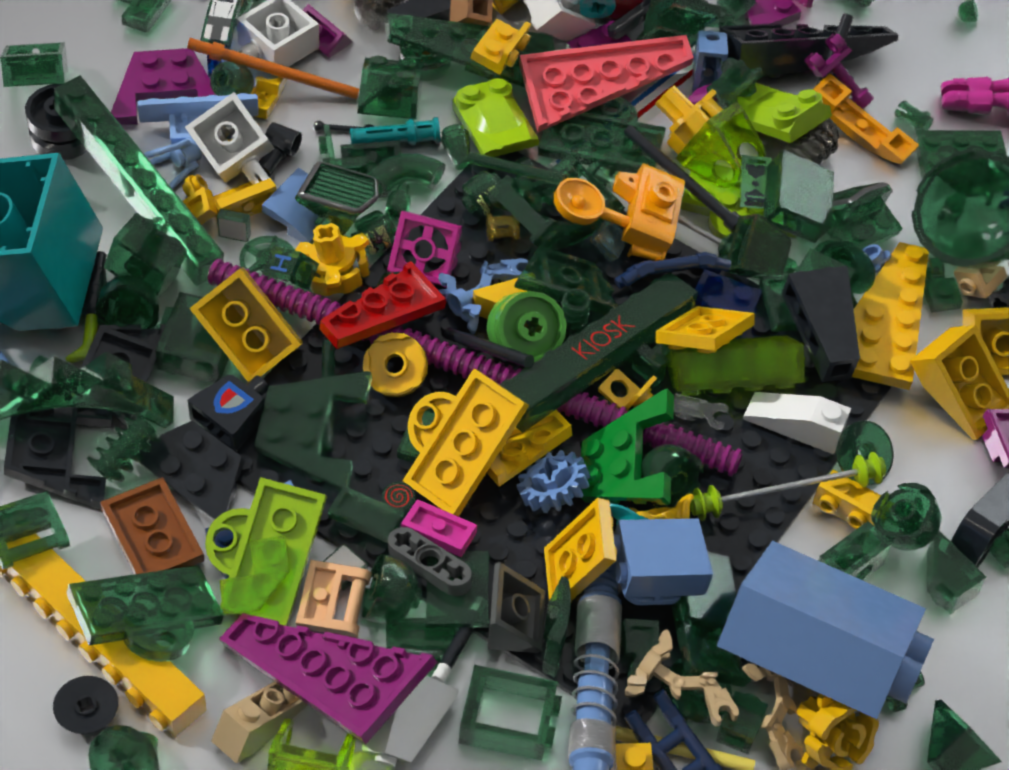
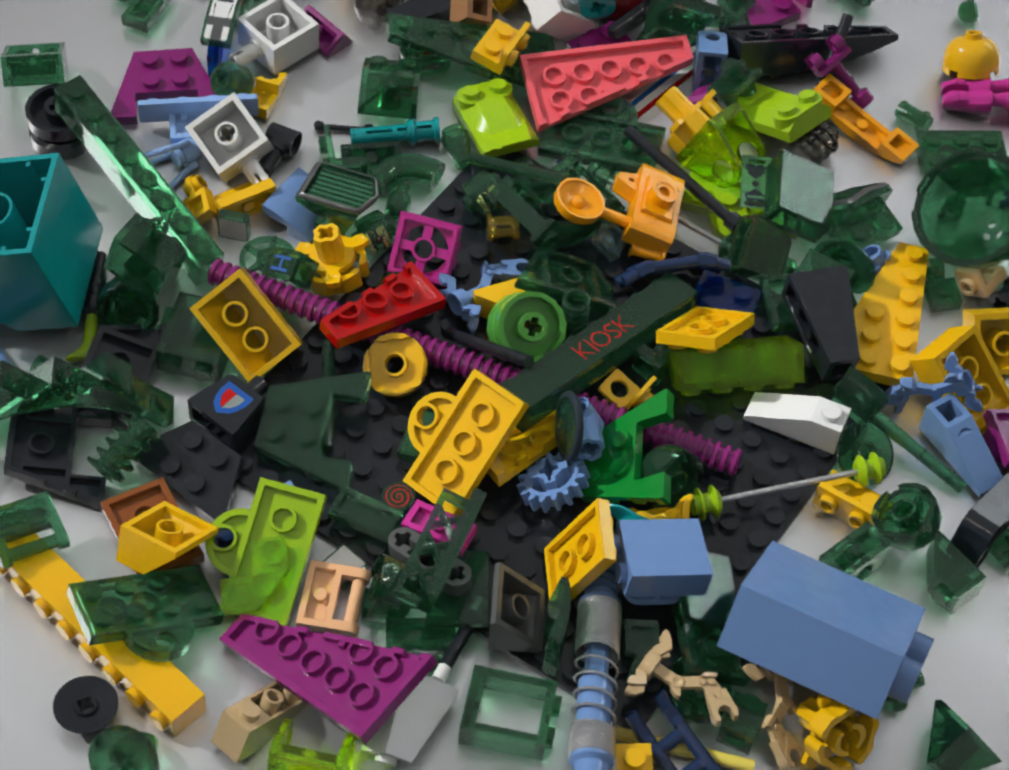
(160, 537): none -> yellow slope
(217, 52): orange bar -> none
(450, 548): none -> clear green fence
(569, 426): none -> wheel
(592, 432): none -> medium blue piece
(690, 408): clear plate -> none
(866, 400): none -> clear green piece
(958, 380): none -> medium blue piece
(960, 442): none -> medium blue slope
(972, 56): none -> yellow cylinder

